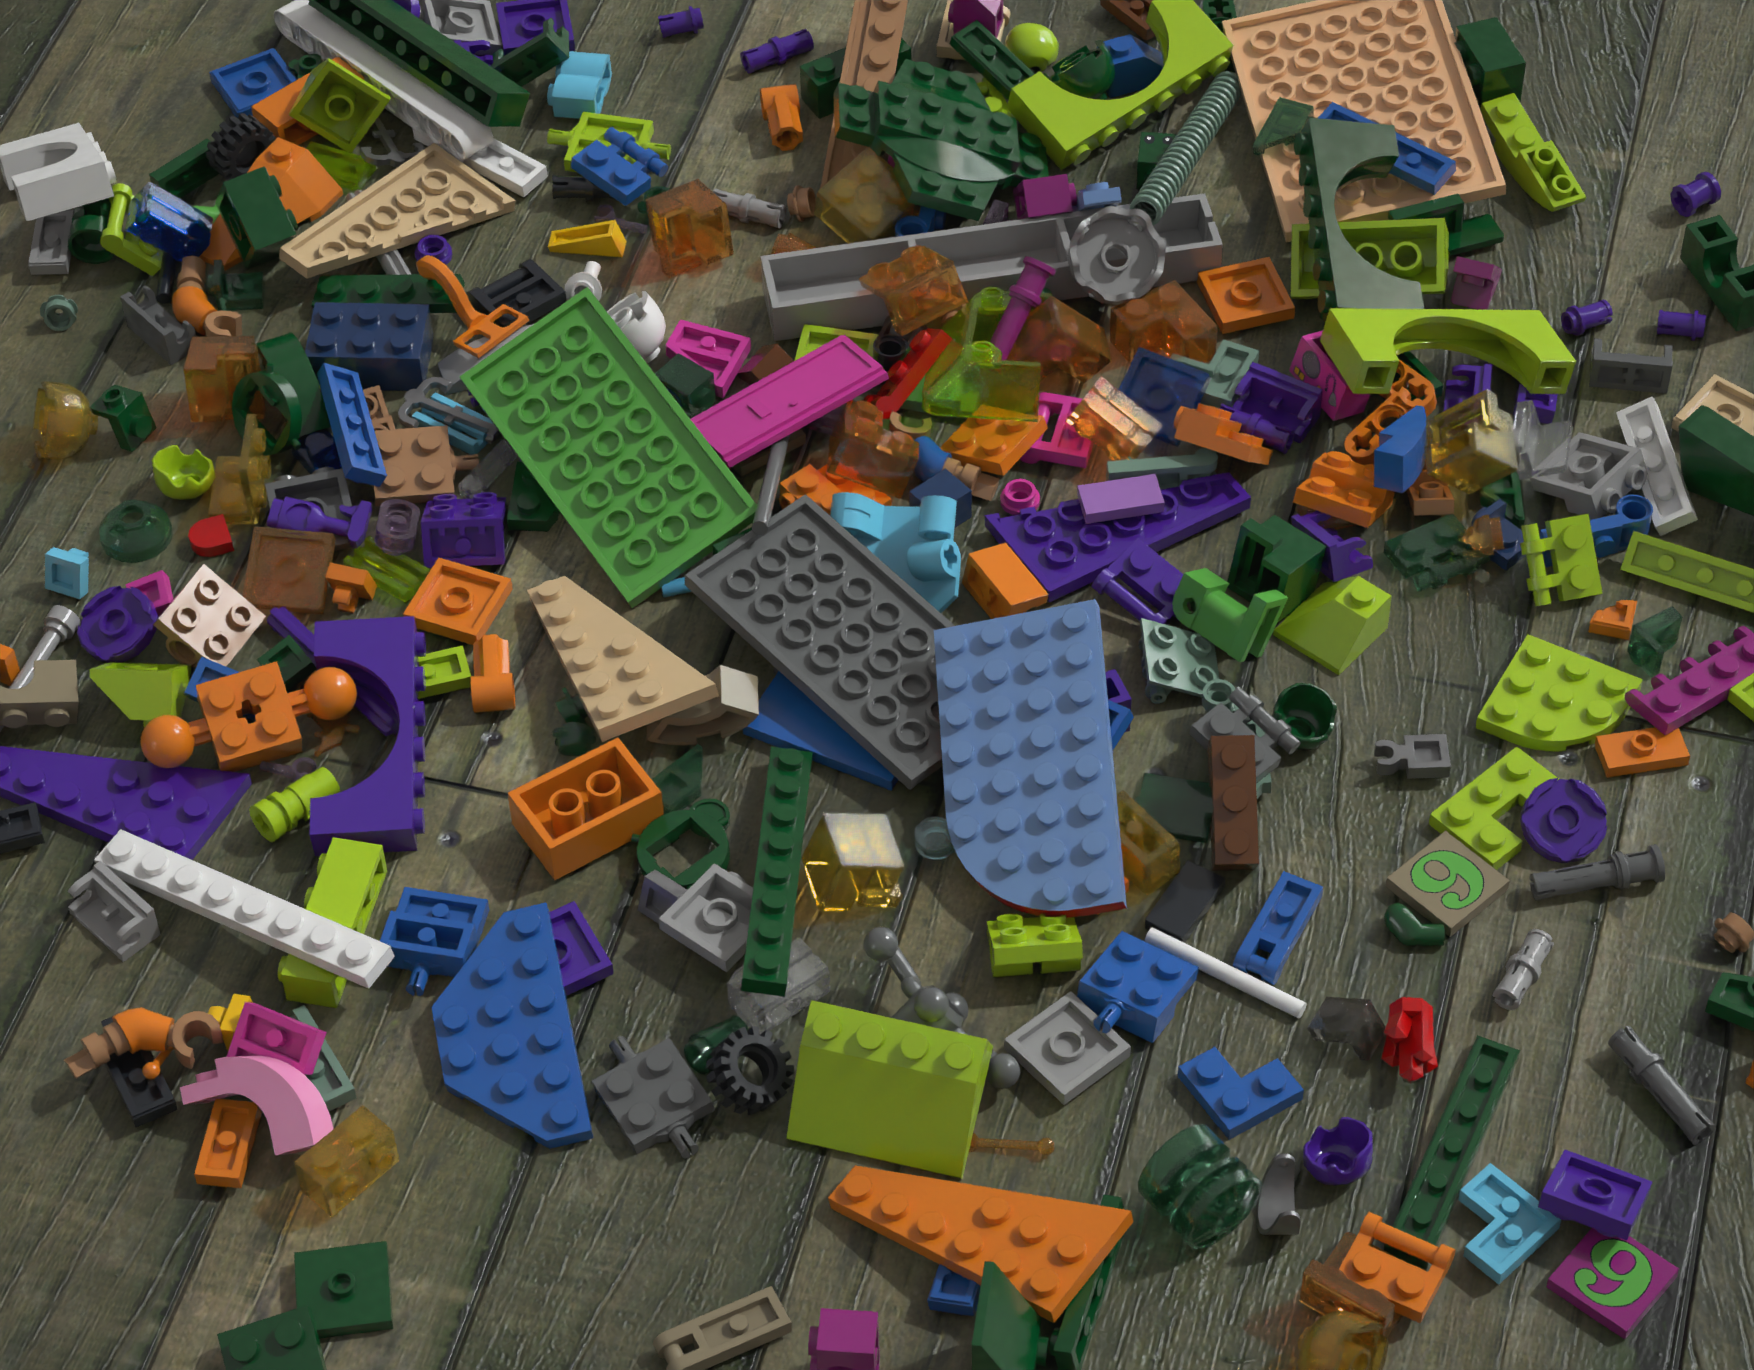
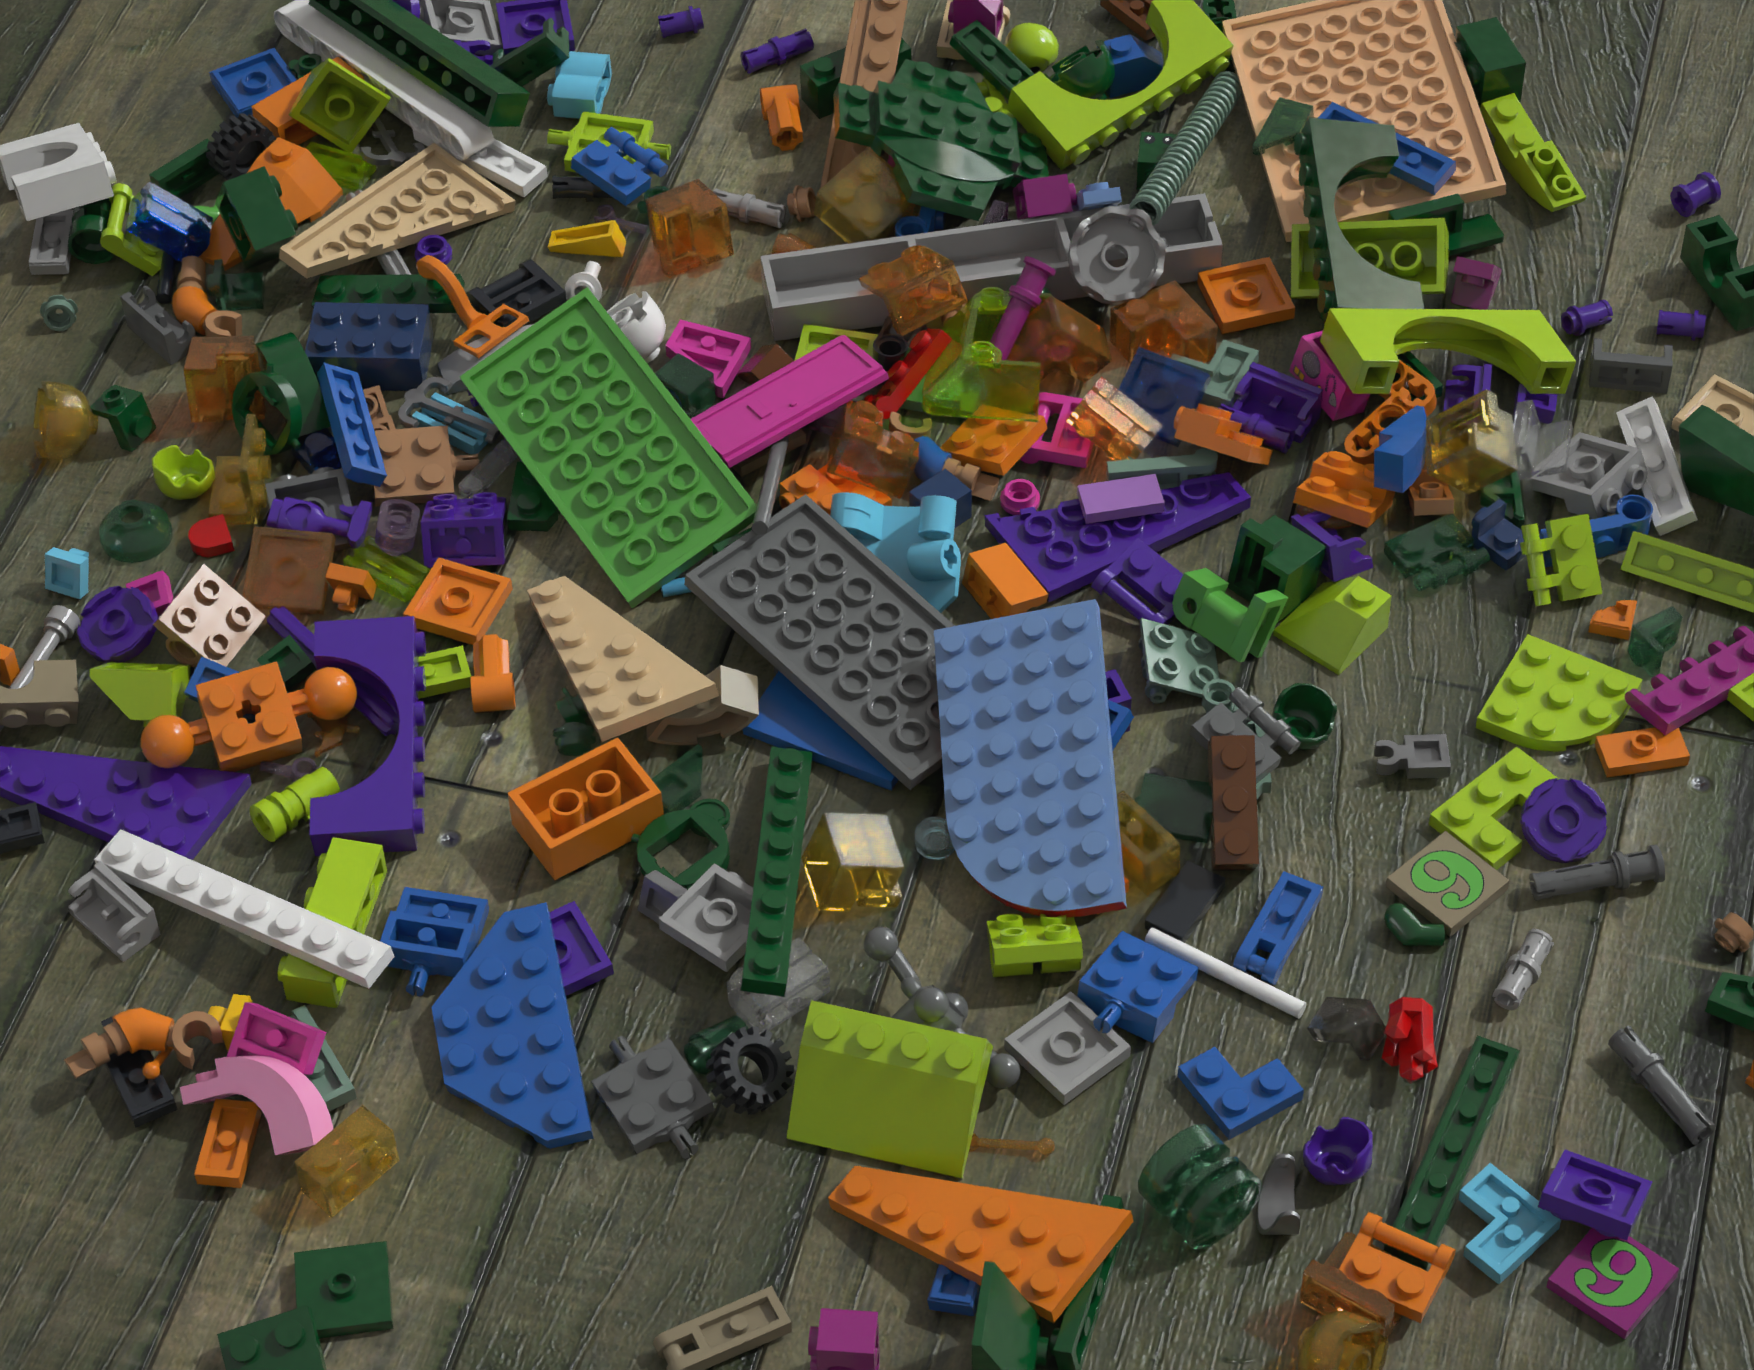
(1485, 535): clear orange plate -> none

